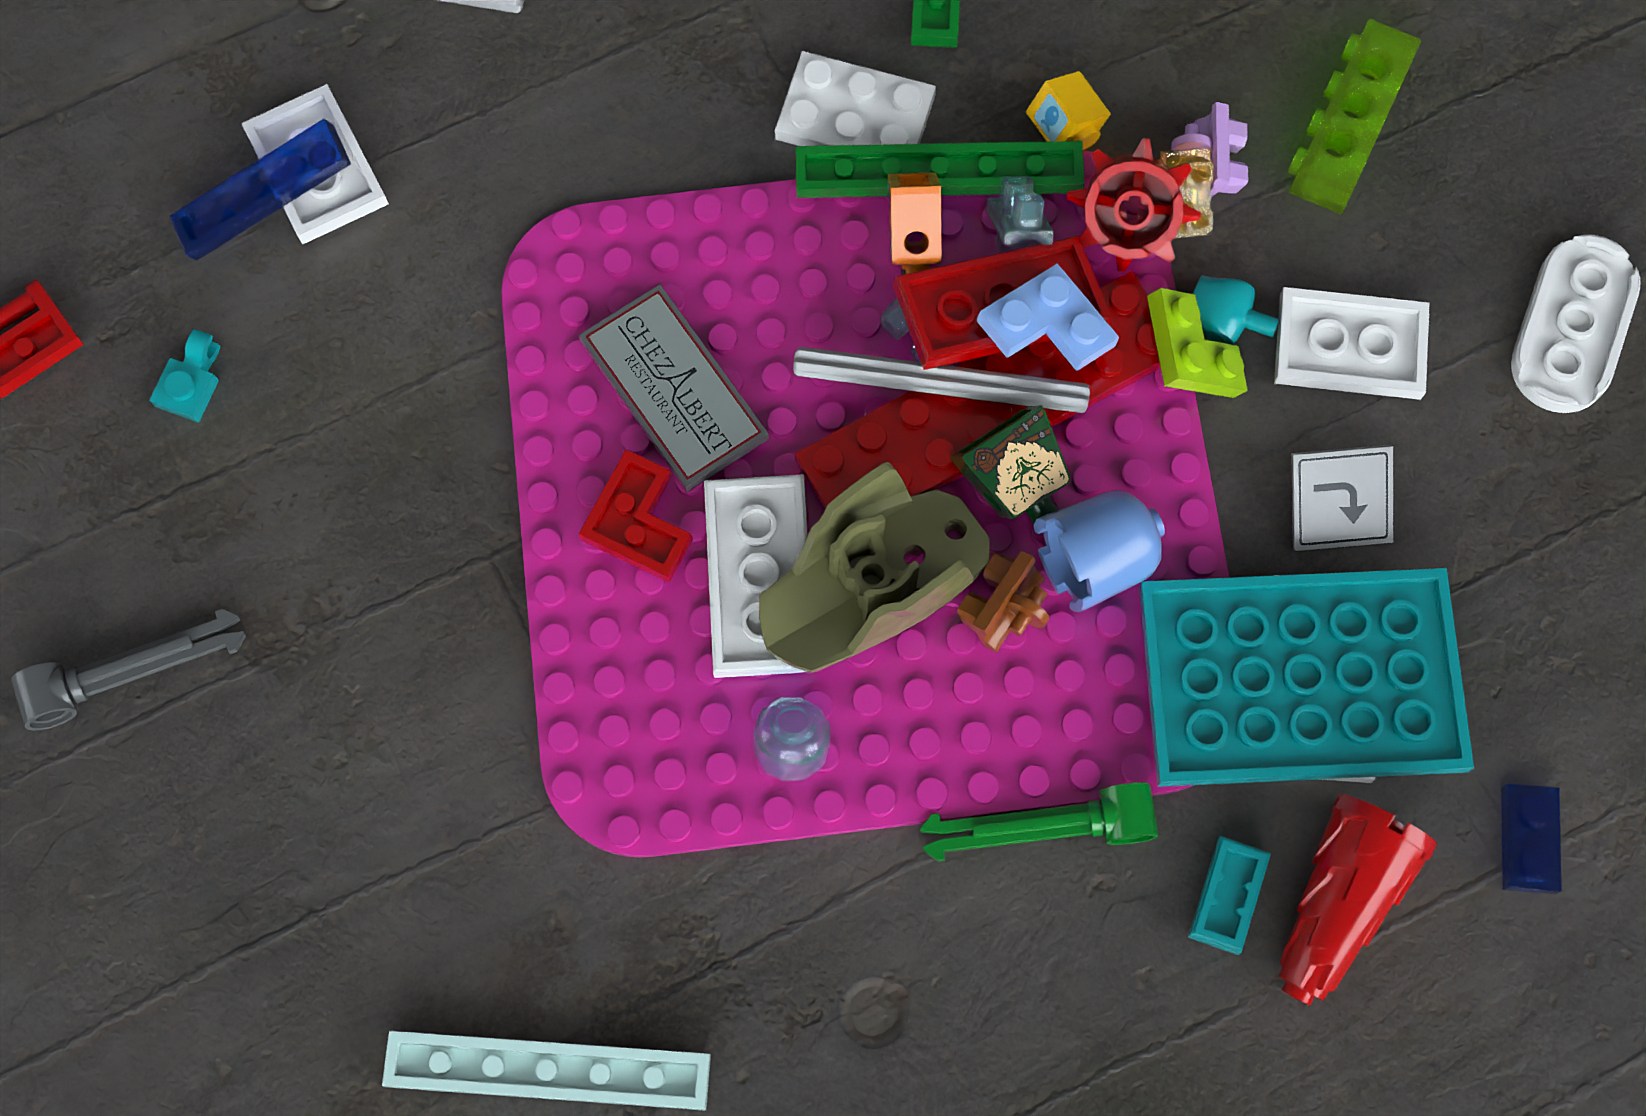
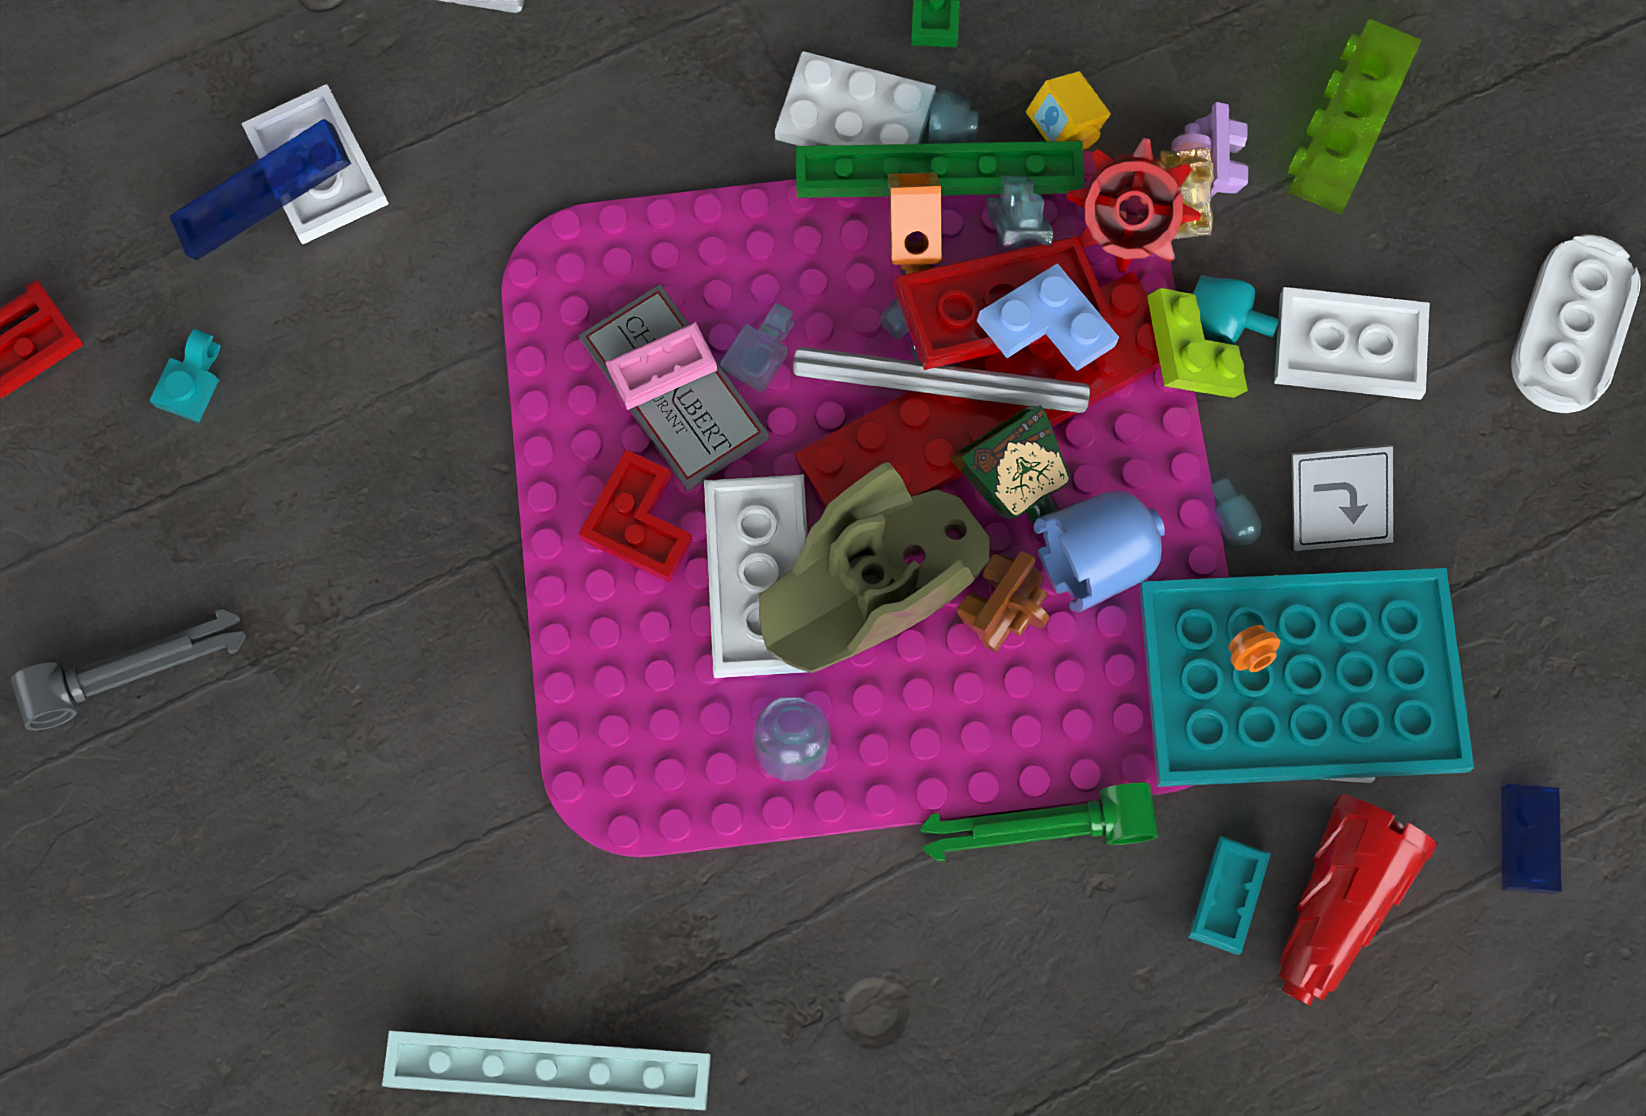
(661, 366): none -> bright pink plate
(758, 353): none -> clear light blue plate
(951, 119): none -> clear light blue cone
(1235, 515): none -> clear light blue cylinder
(1253, 648): none -> orange plate

